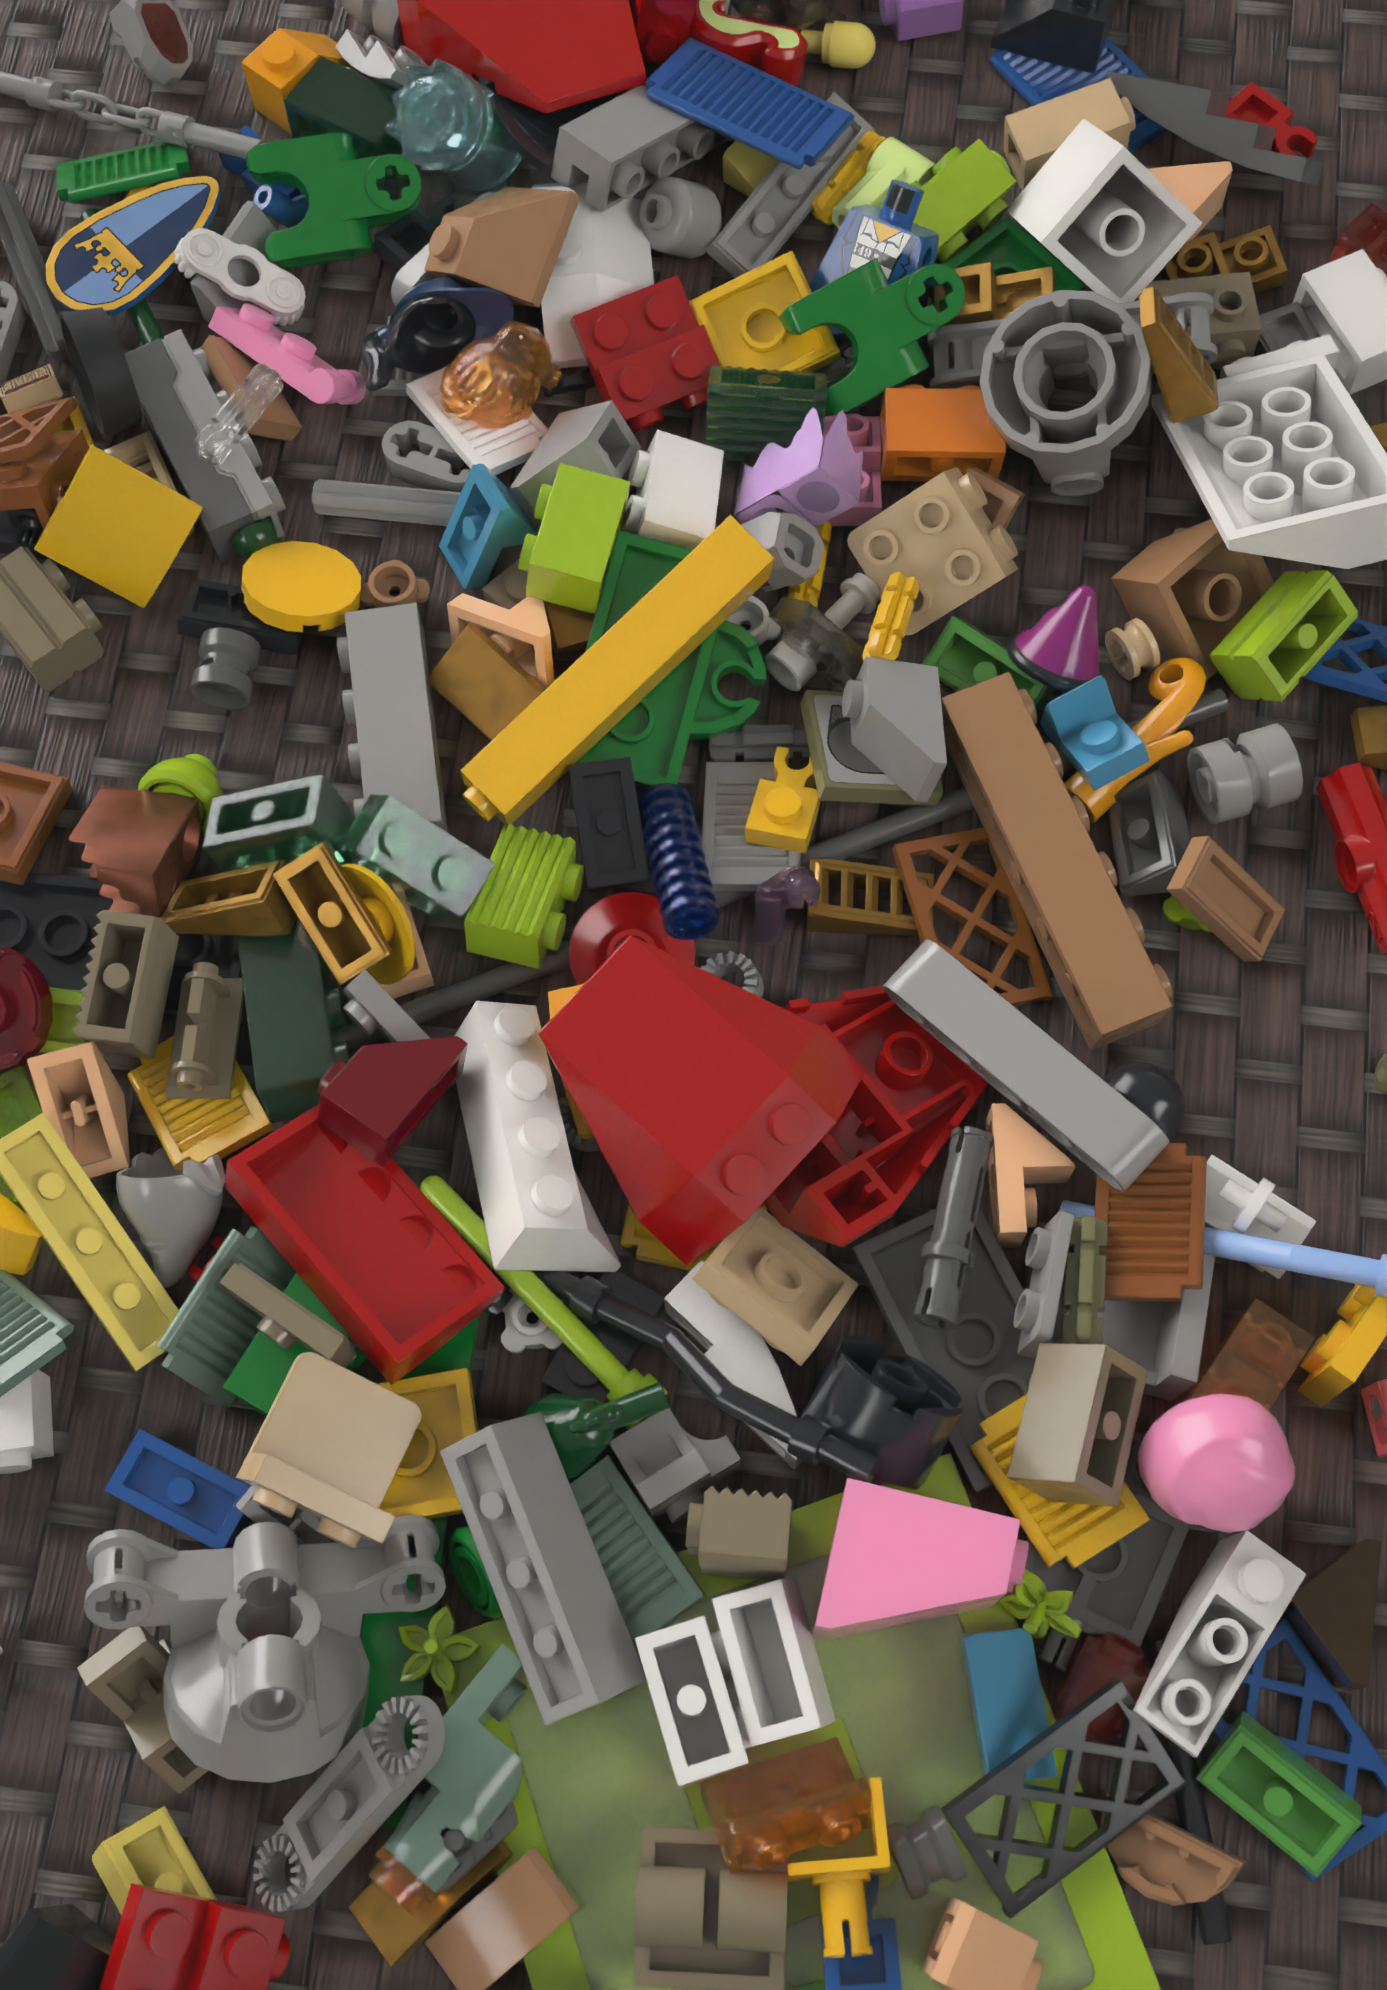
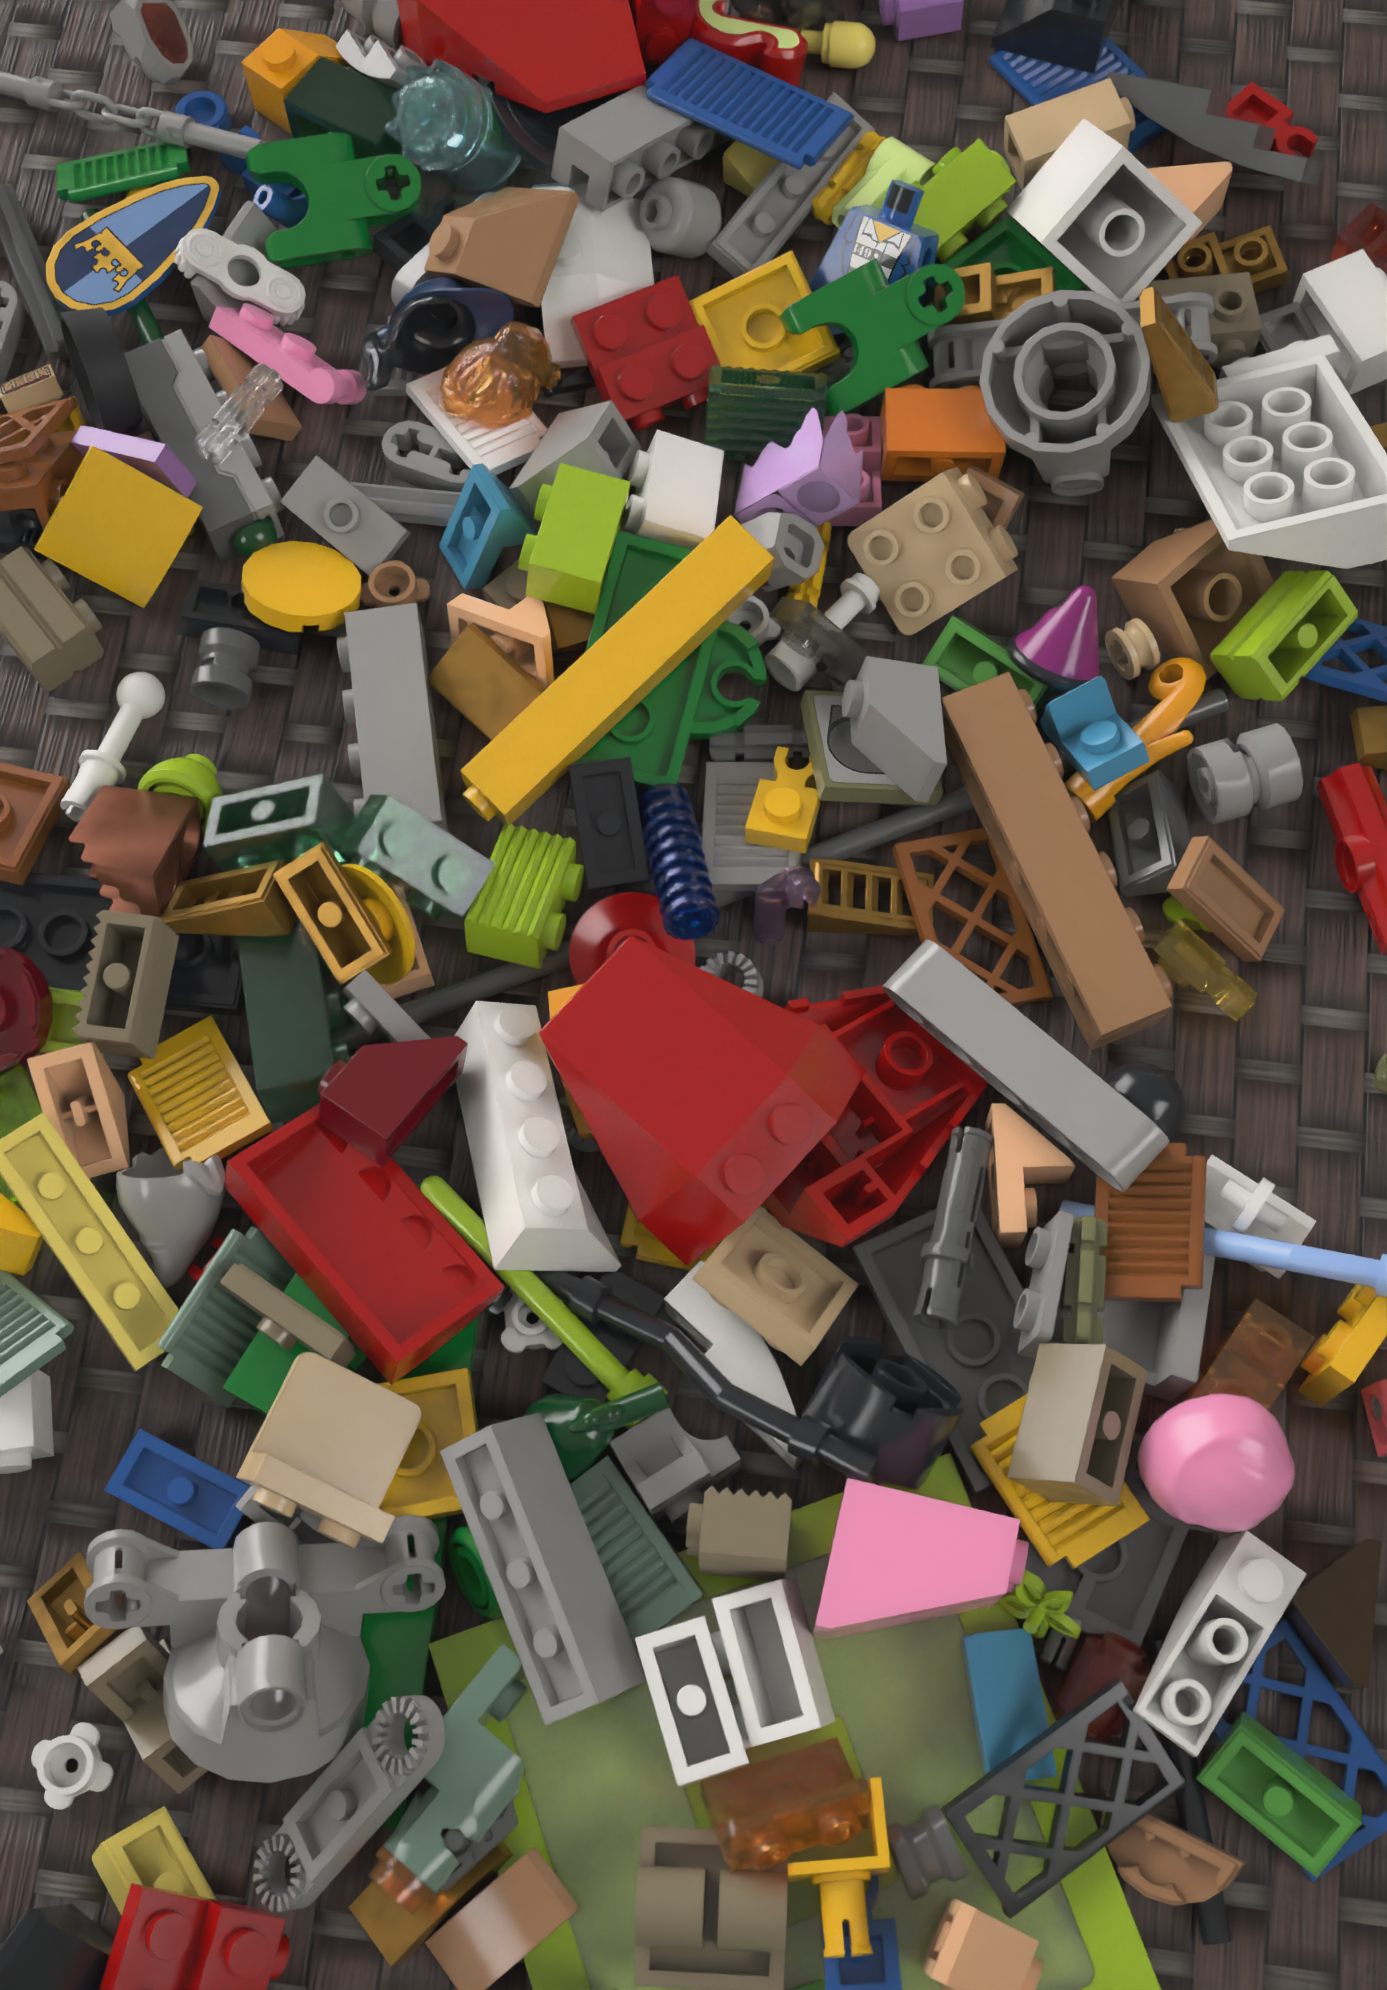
(51, 1760): none -> white plate
(62, 1616): none -> pearl gold slope
(139, 697): none -> white pin
(145, 455): none -> medium lavender tile
(205, 1035): dark tan hinge -> none
(206, 109): none -> blue tile
(344, 516): none -> light grey plate
(436, 1650): lime plant -> none
(892, 617): yellow axle -> none
(1194, 962): none -> clear yellow plate

